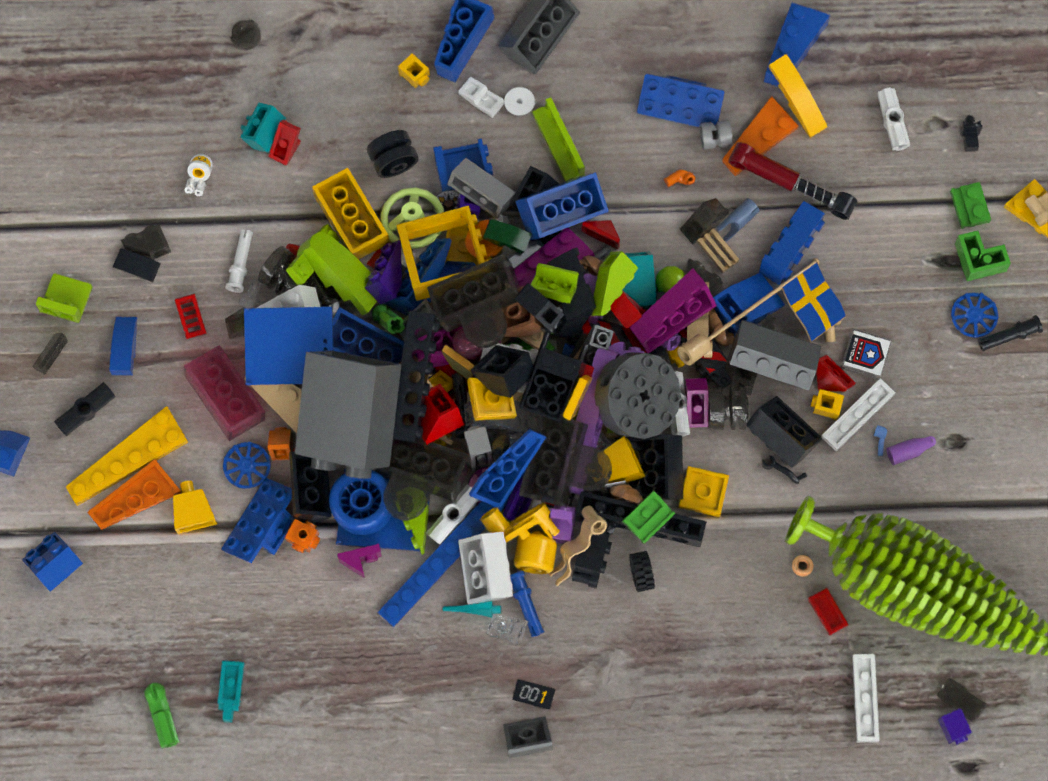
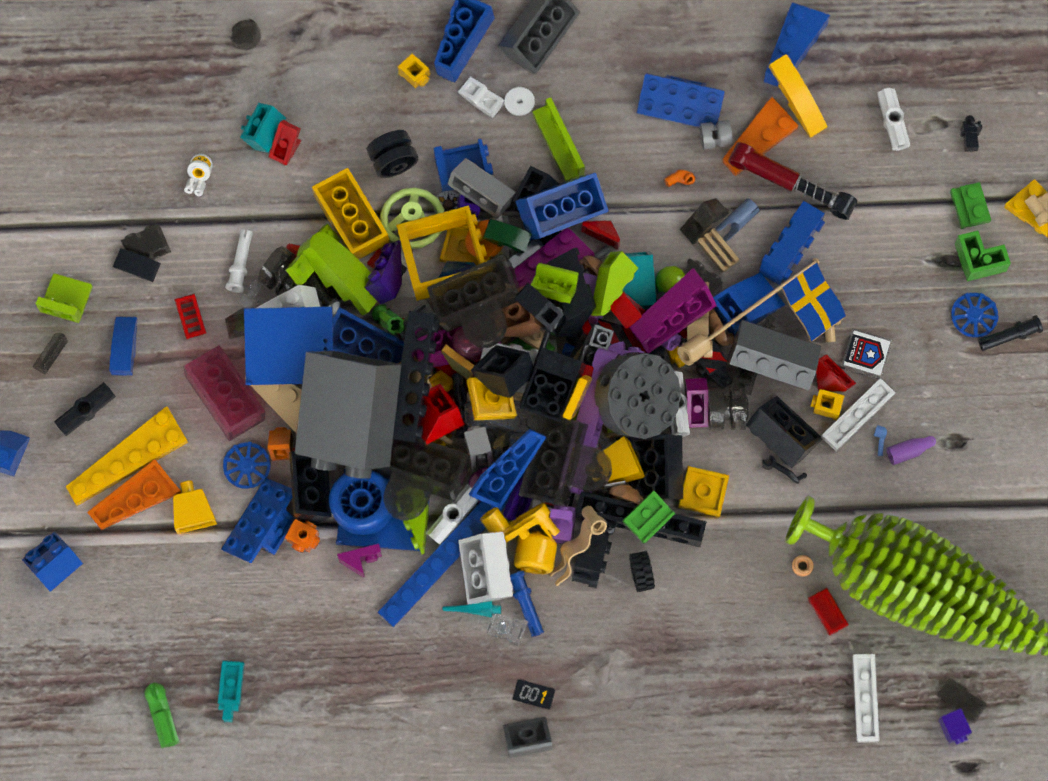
(428, 269): blue wedge -> none

